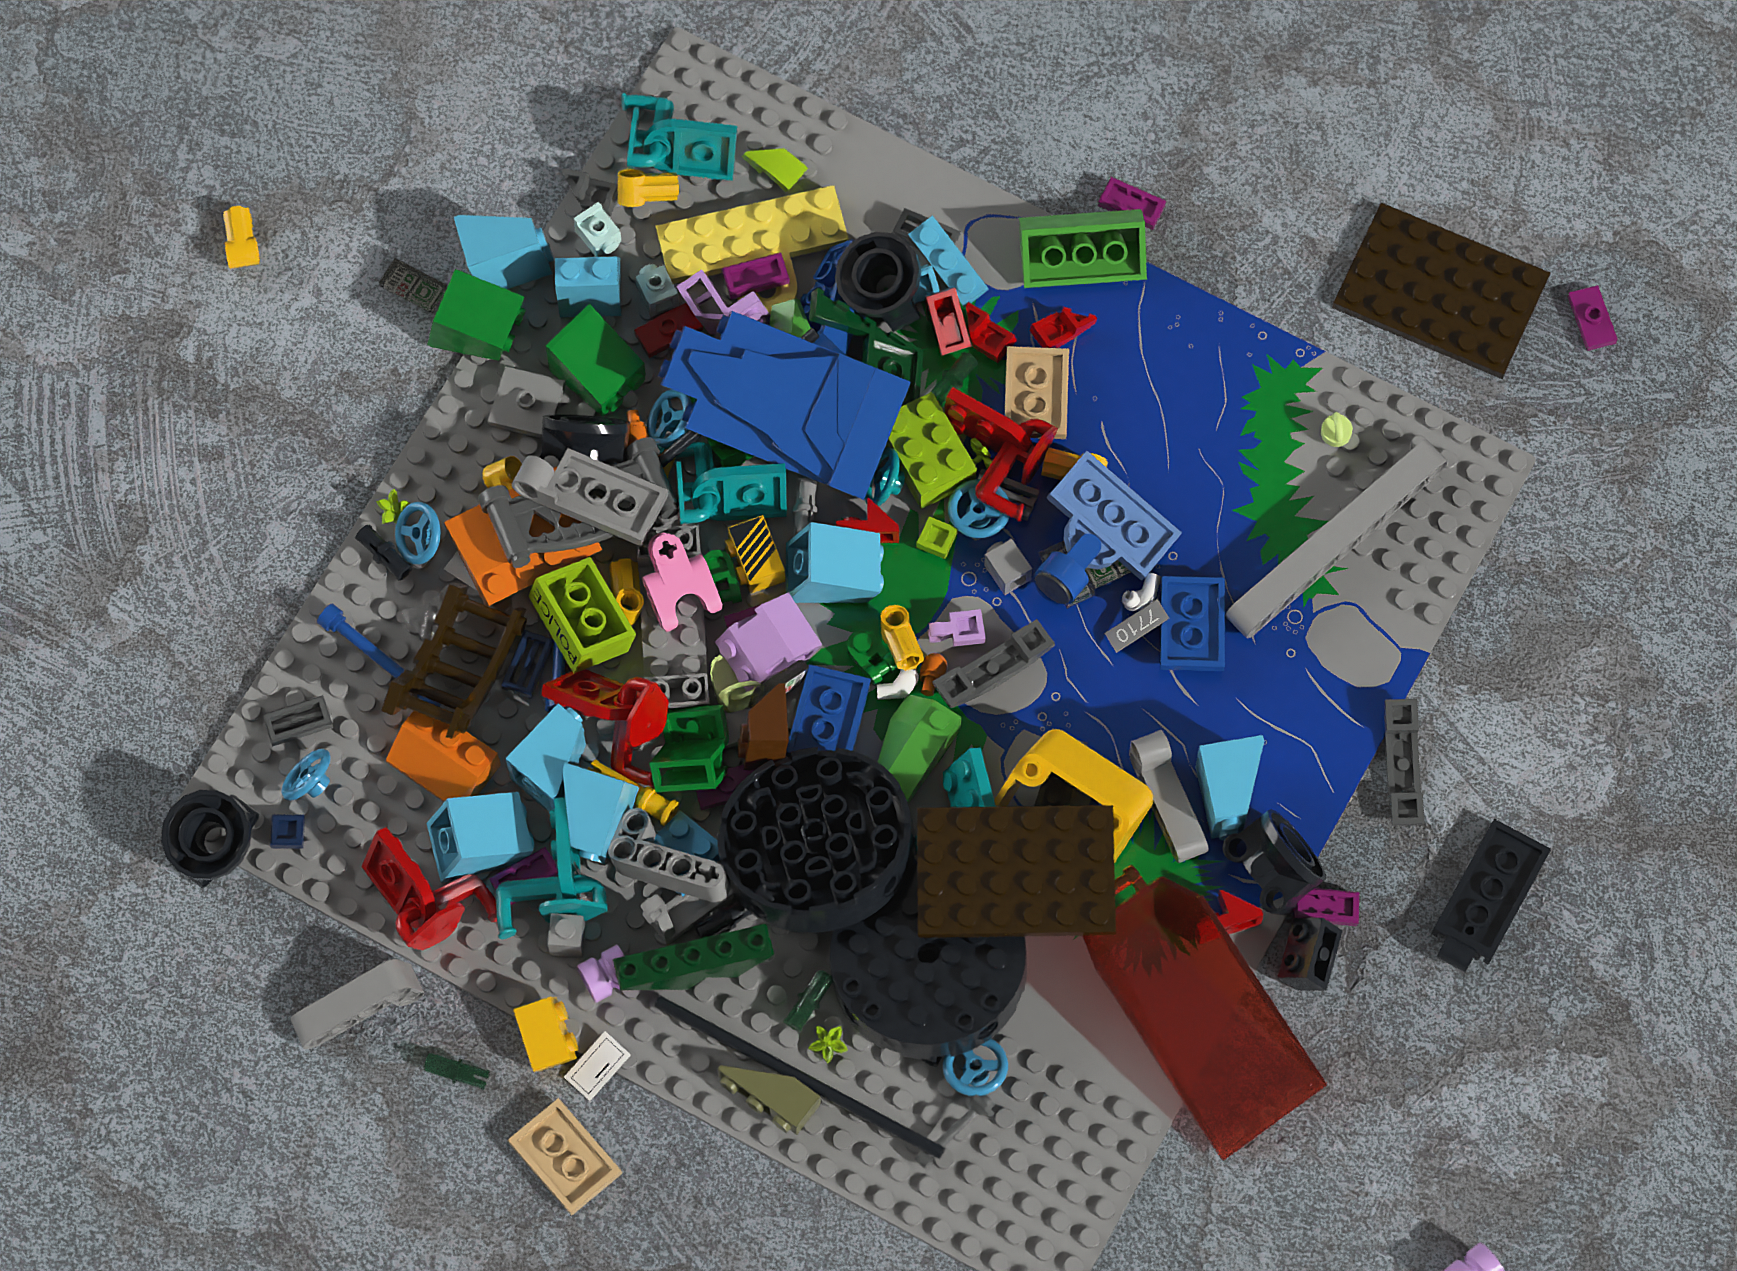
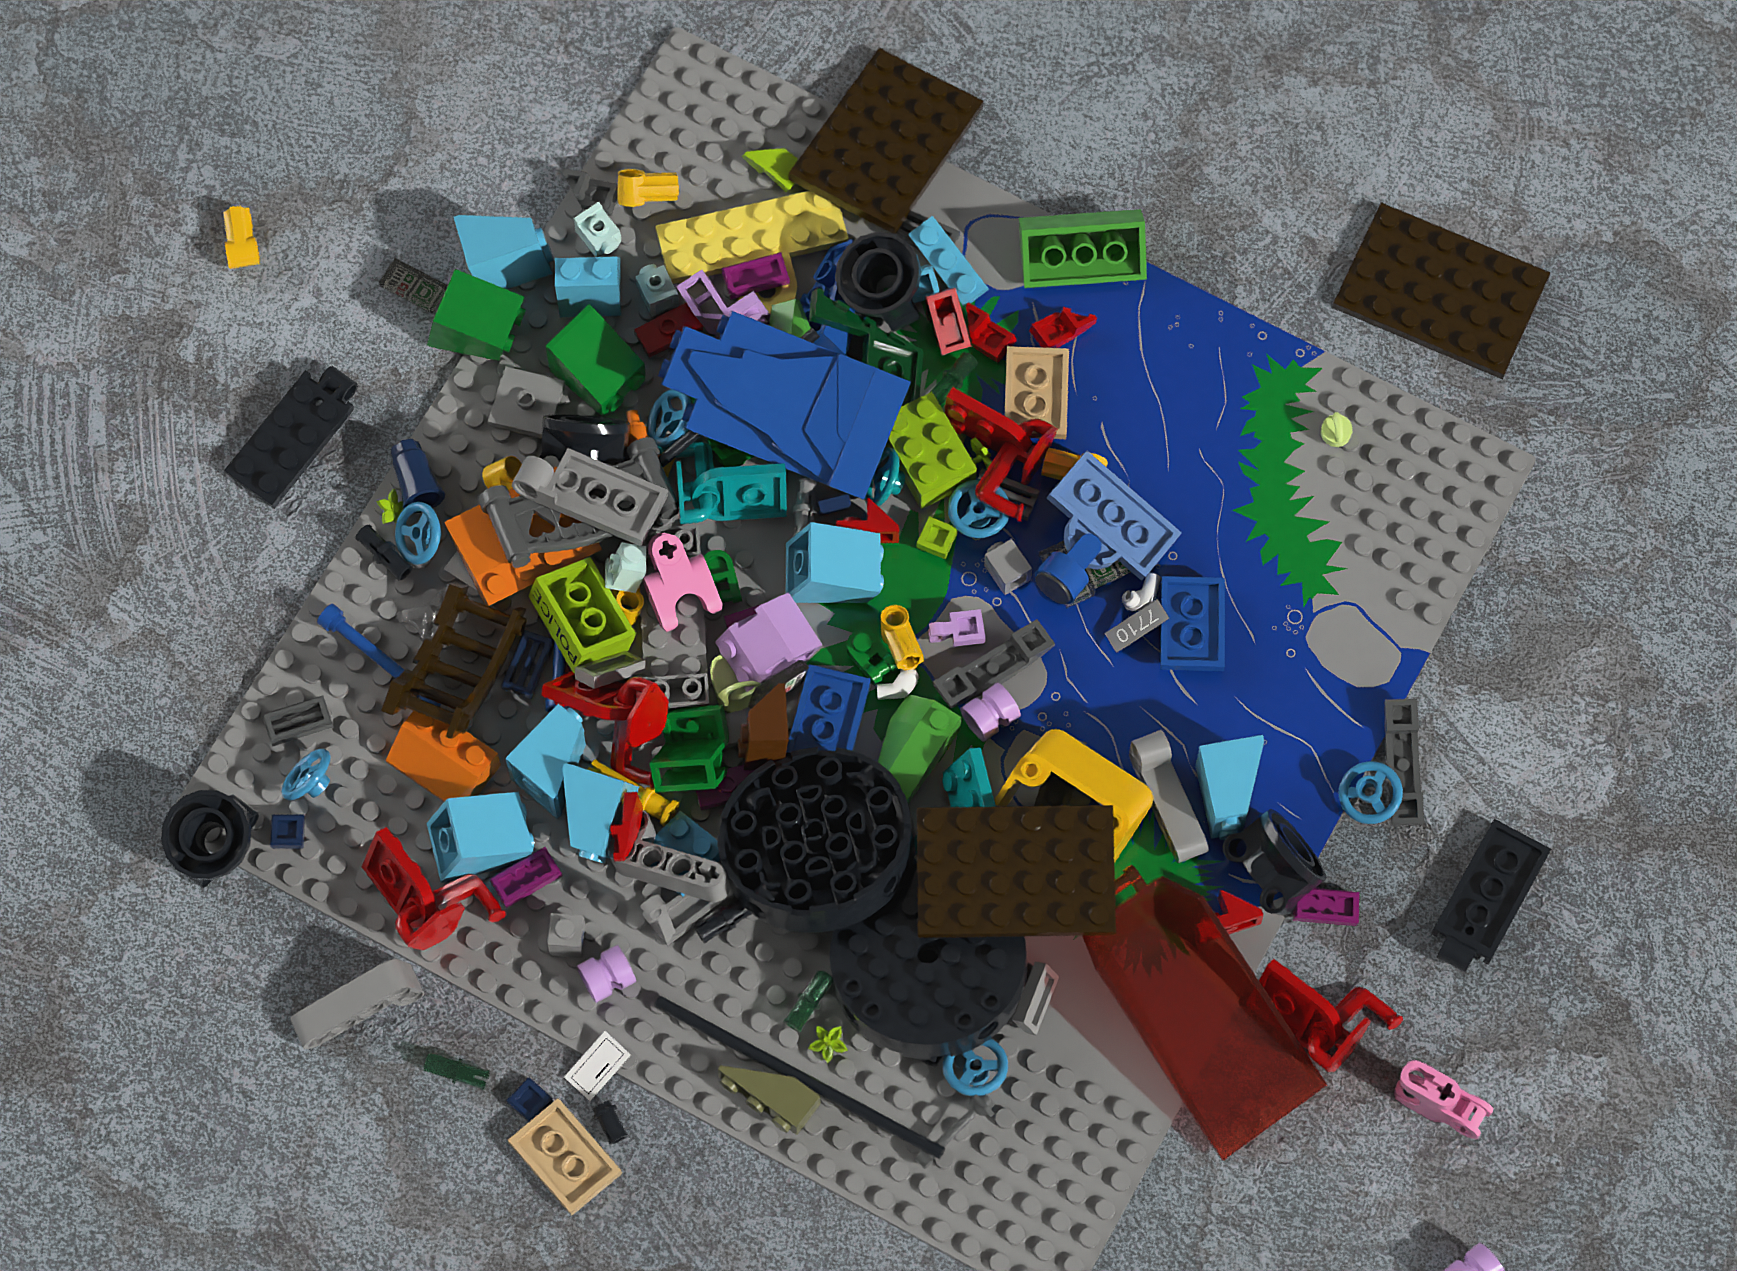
(293, 435): none -> black hinge
(415, 475): none -> dark blue plant
(529, 1100): none -> dark blue tile
(546, 1033): yellow brick -> none
(565, 887): teal plate -> none
(610, 669): none -> tile
(610, 1122): none -> black pin
(626, 568): none -> light aqua brick
(626, 833): none -> red slope
(679, 144): teal plate -> none
(693, 961): dark green slope -> none
(756, 555): brick -> none
(833, 504): none -> dark blue tile
(886, 140): none -> dark brown plate
(931, 669): orange cylinder -> none
(992, 710): none -> lavender wheel
(1035, 998): none -> light grey tile
(1122, 196): magenta plate -> none
(1310, 954): black brick -> none
(1315, 1019): none -> red plate
(1336, 539): light grey beam -> none
(1363, 783): none -> dark azure piece
(1441, 1099): none -> bright pink piece
(1592, 318): magenta plate -> none

